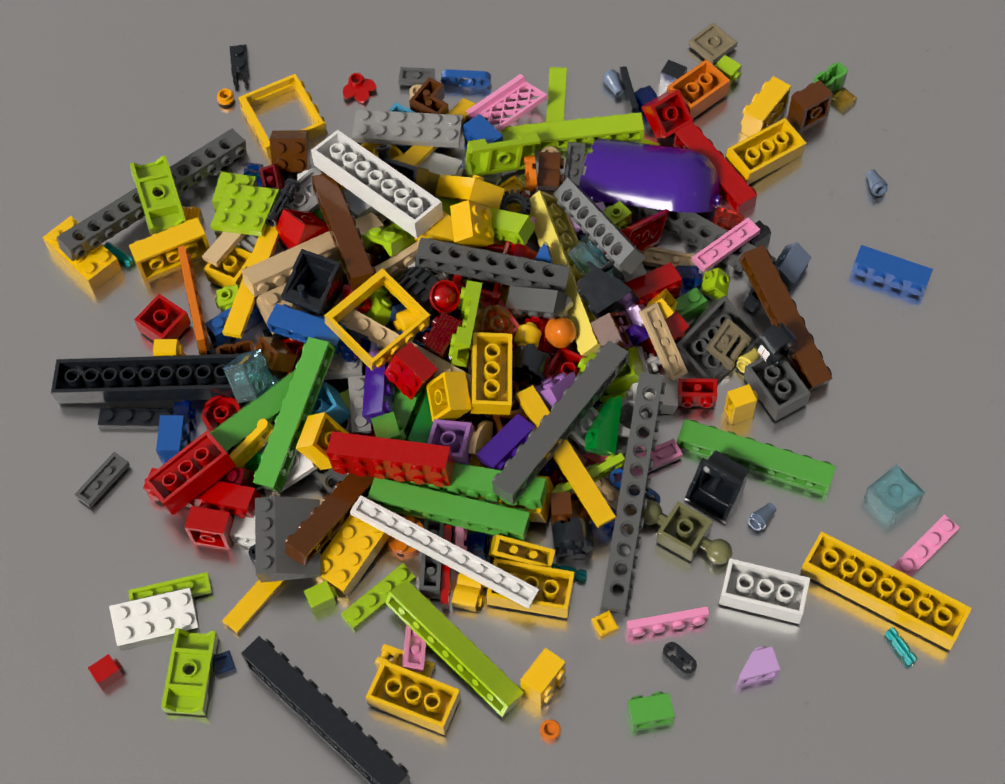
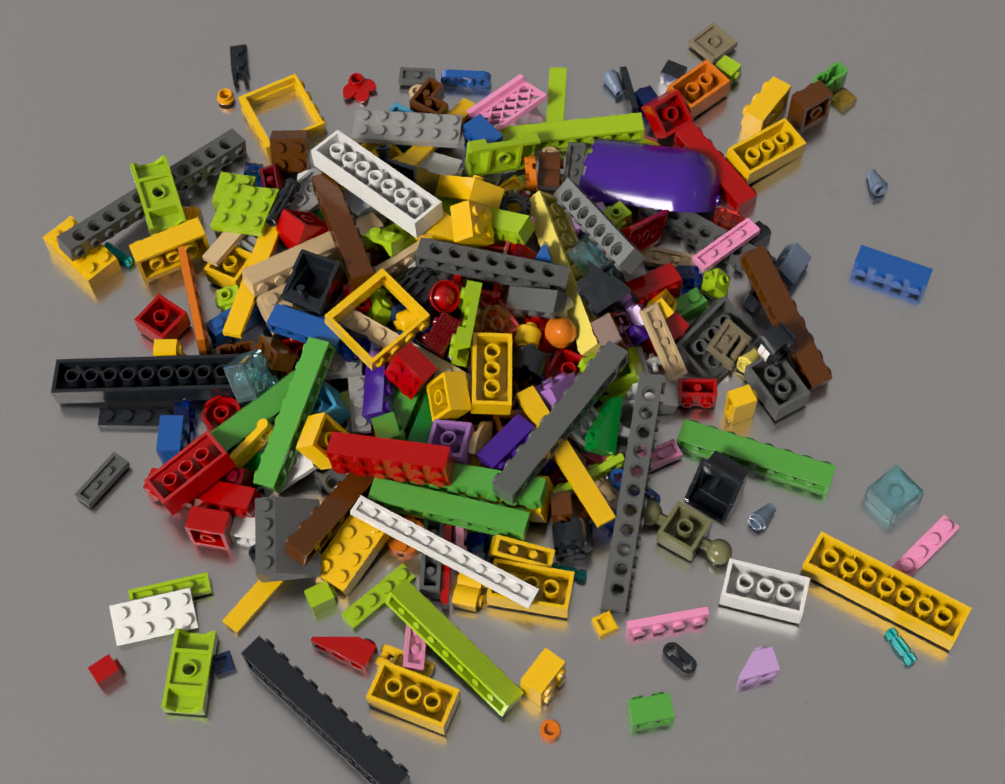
(350, 650): none -> red slope

